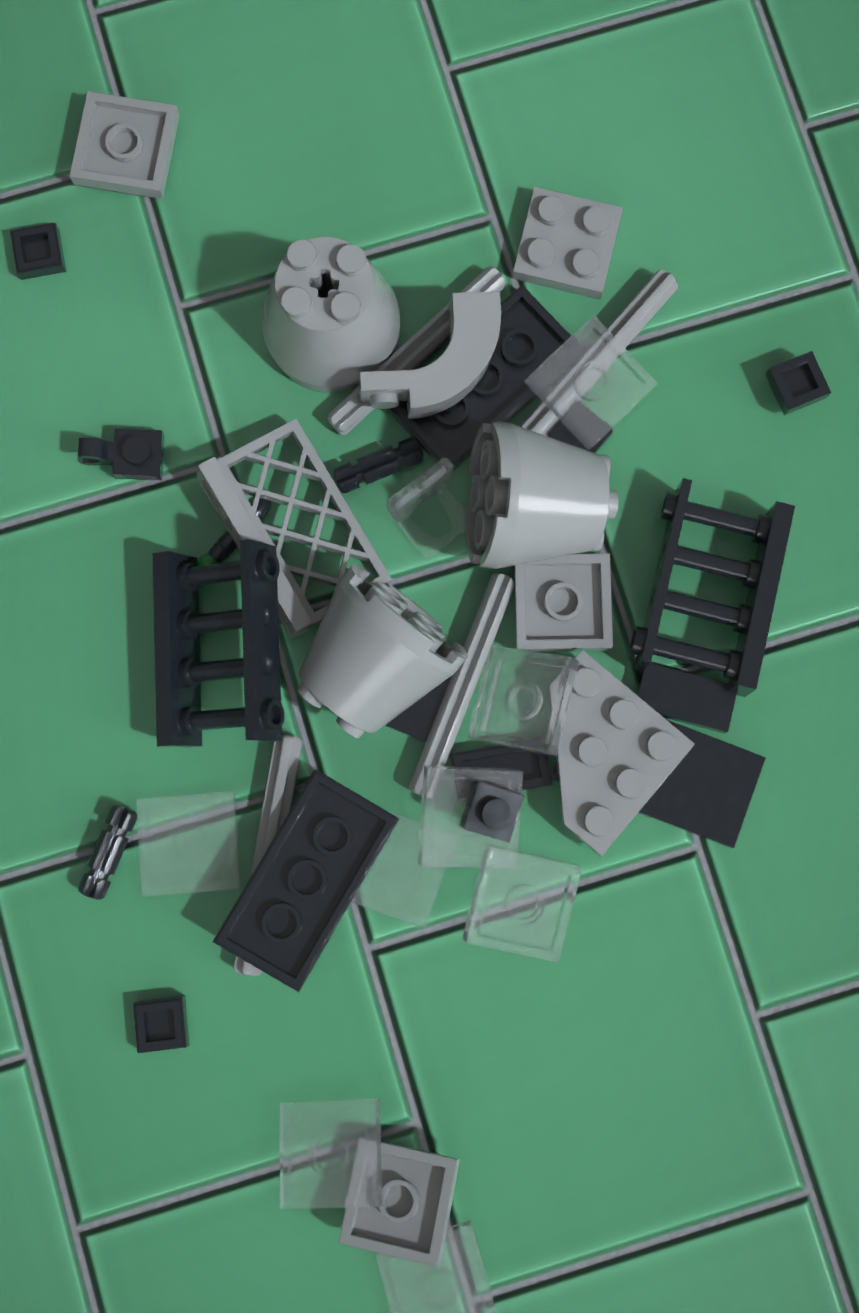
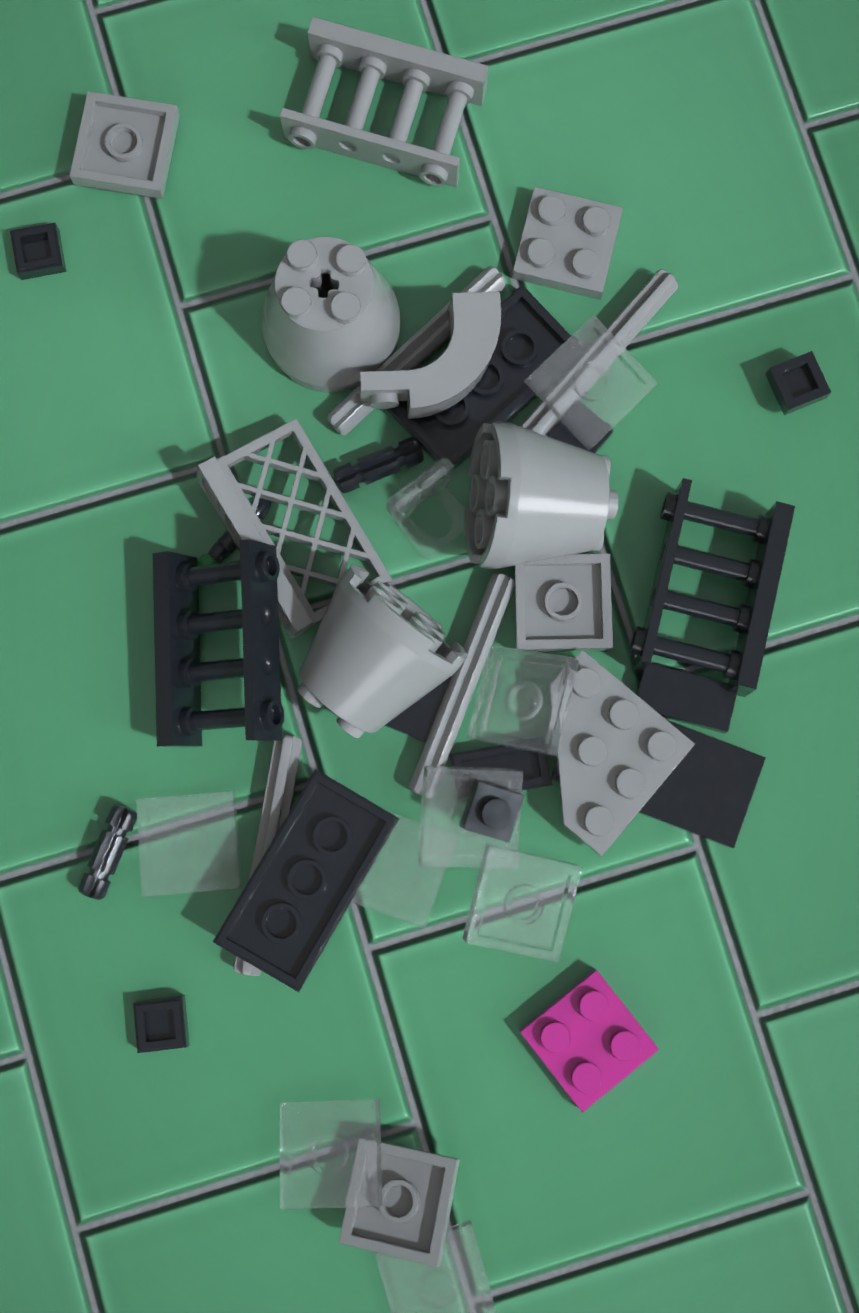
(134, 453): black plate -> none
(399, 62): none -> light grey fence
(588, 1040): none -> dark pink plate

